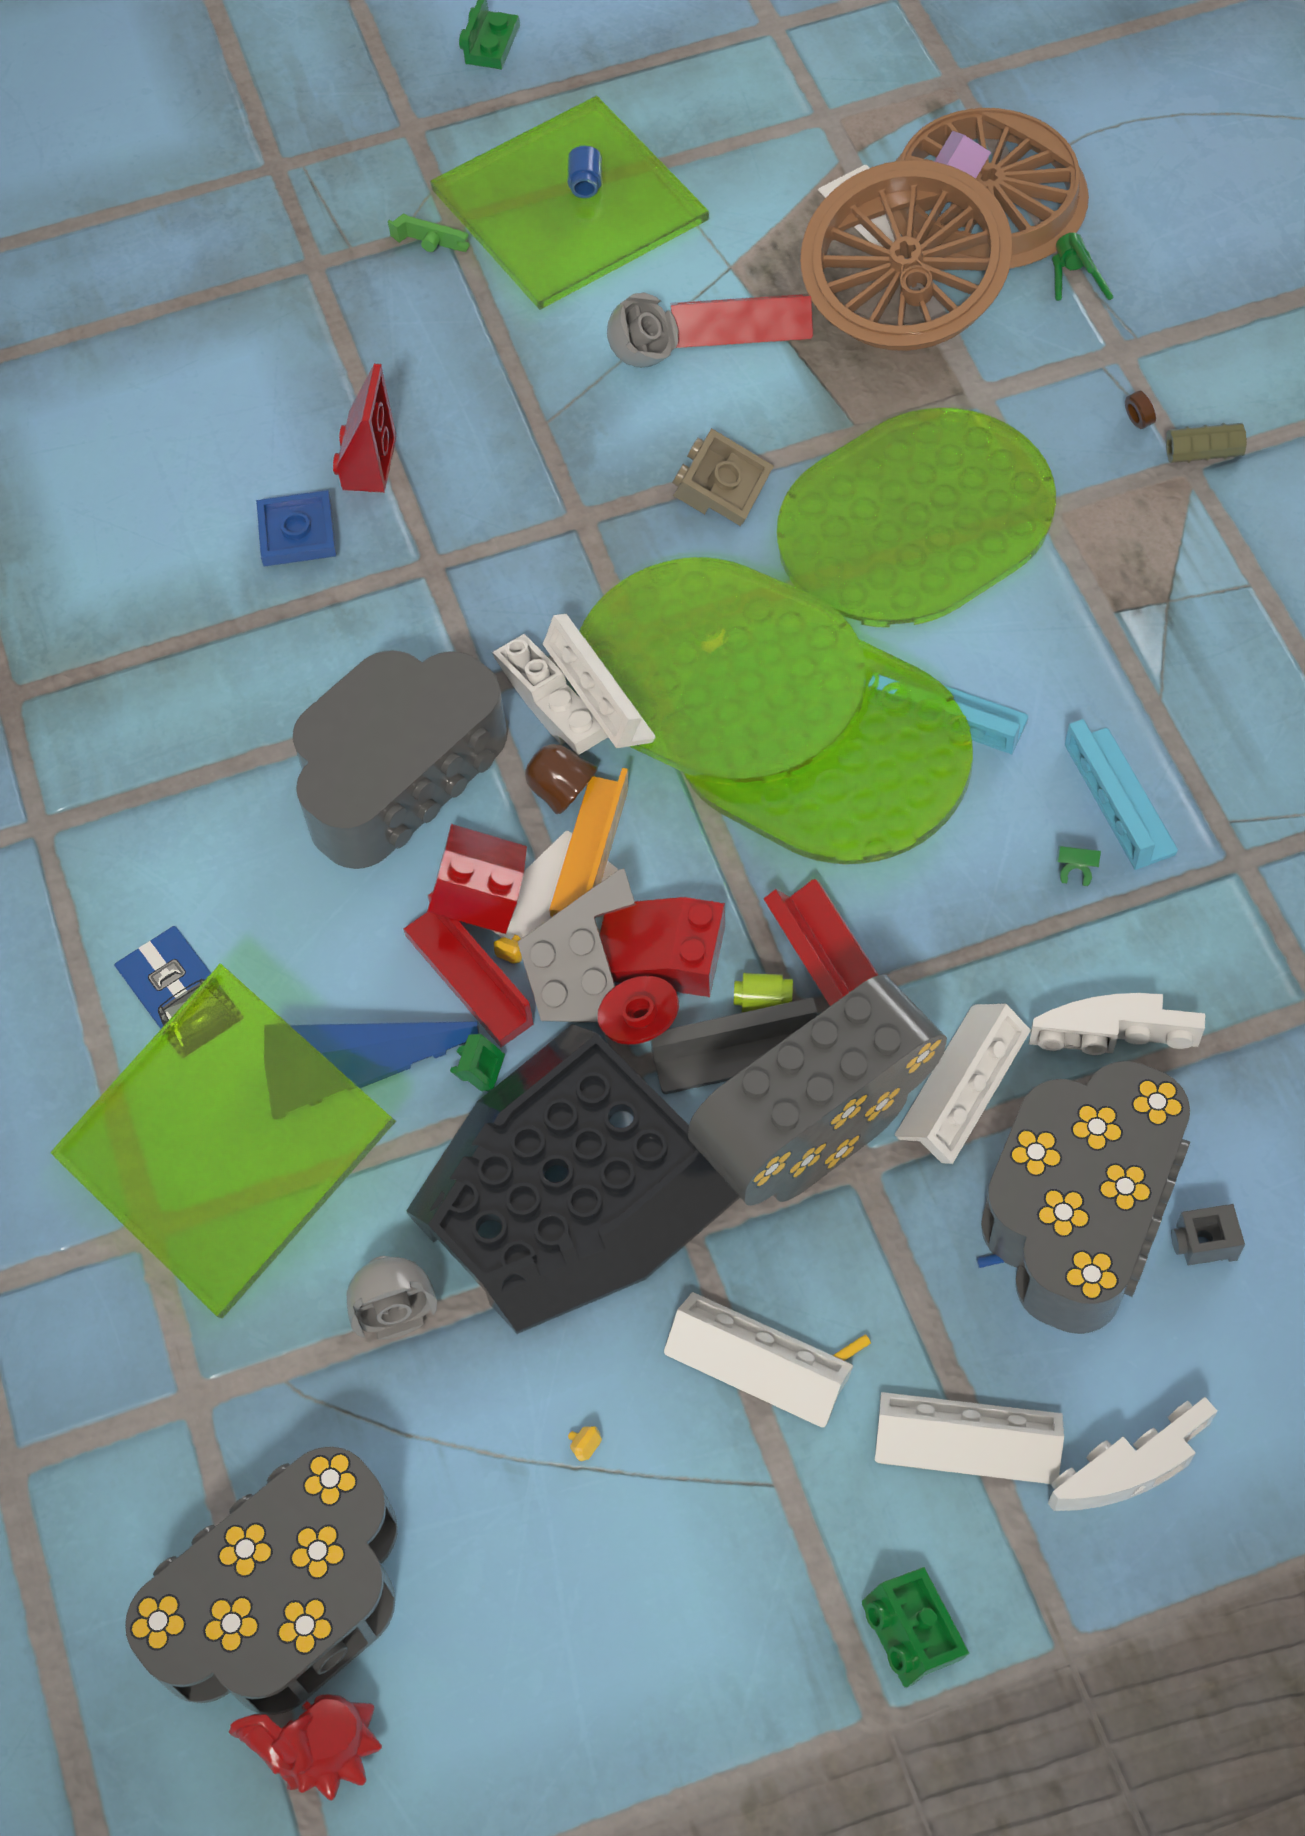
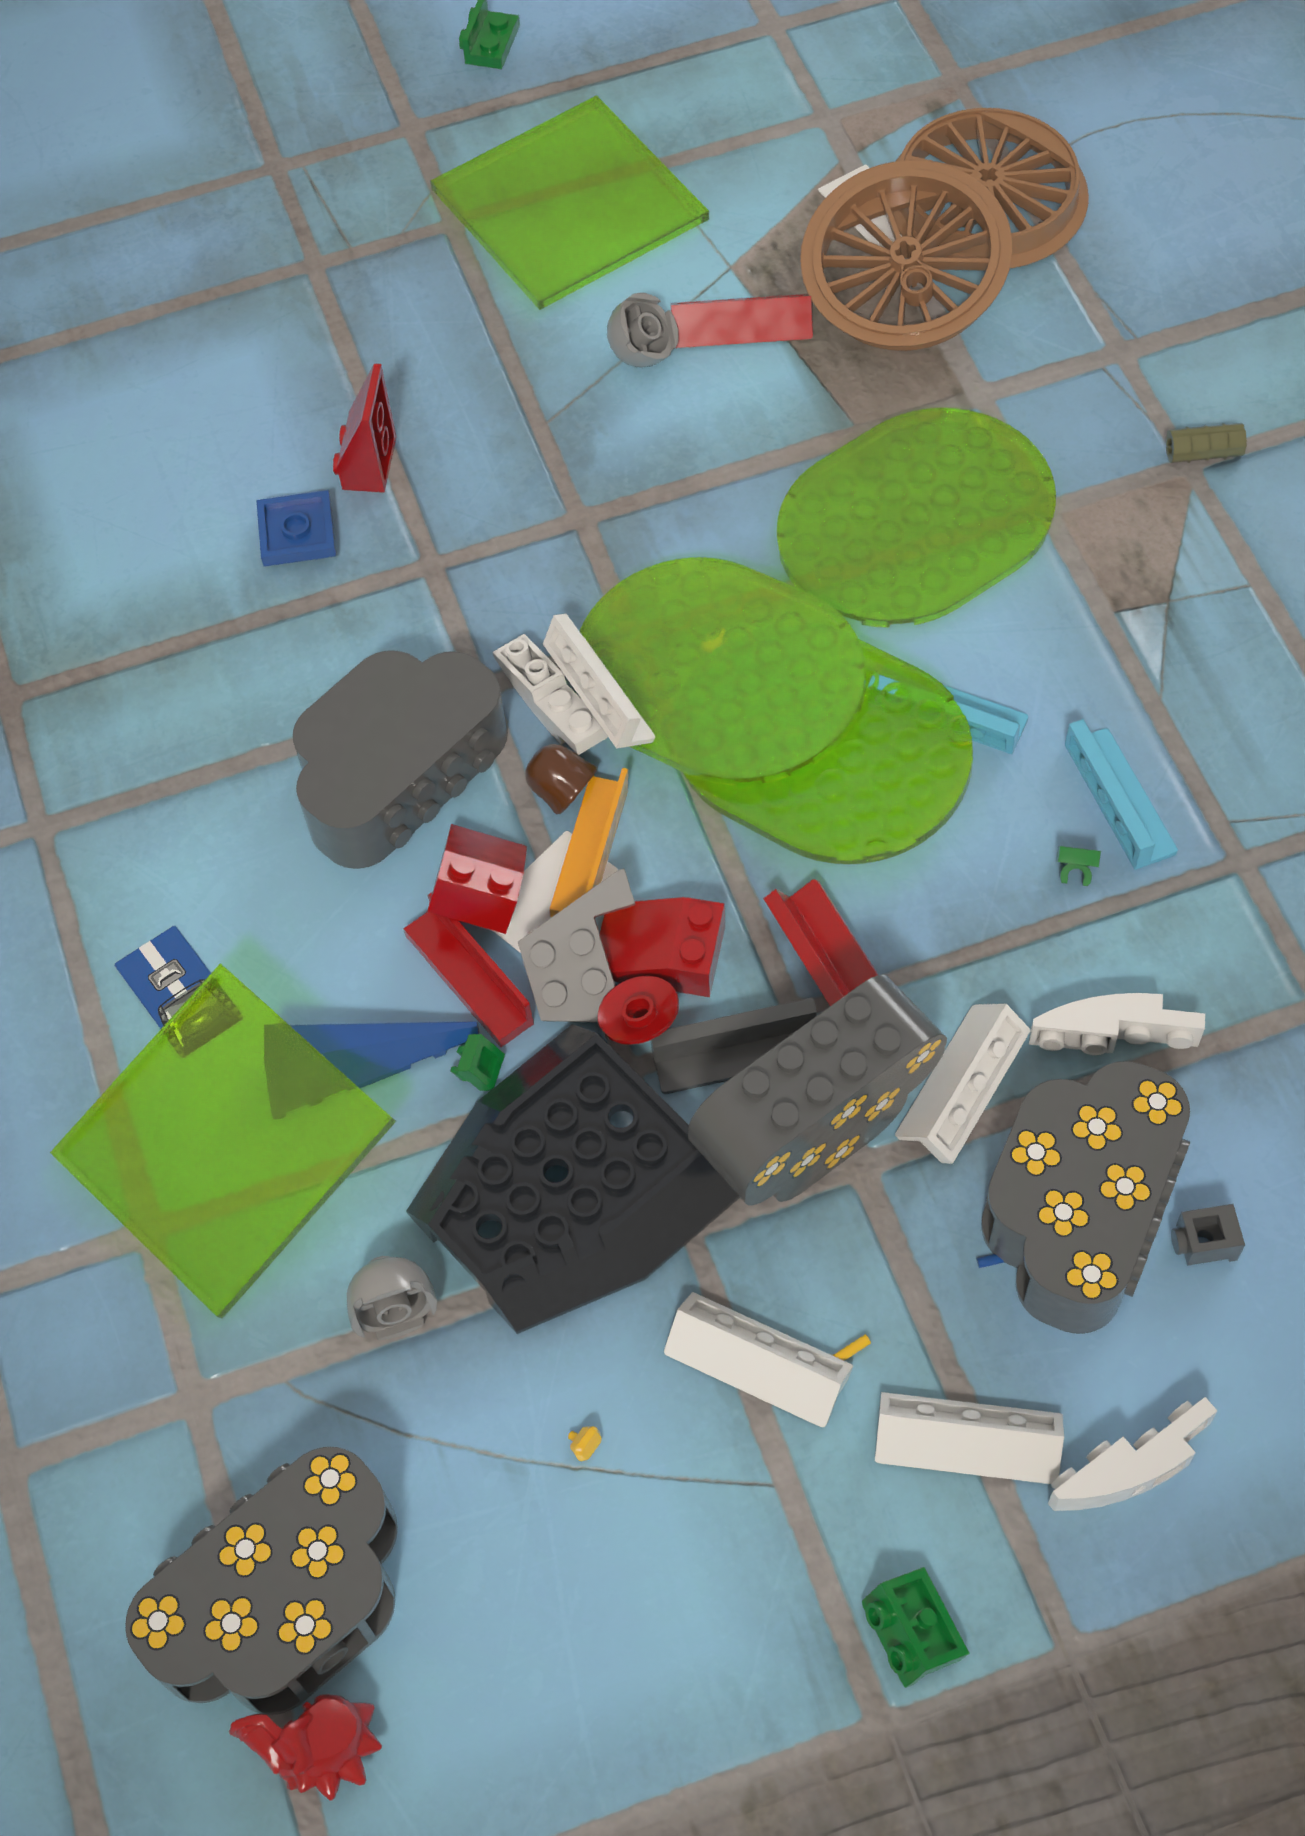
(430, 233): bright green piece -> none
(508, 949): yellow rock -> none
(584, 171): blue brick -> none
(721, 477): dark tan plate -> none
(762, 991): lime brick -> none
(963, 154): lavender panel -> none
(1074, 255): green plant -> none
(1140, 410): reddish brown tile -> none

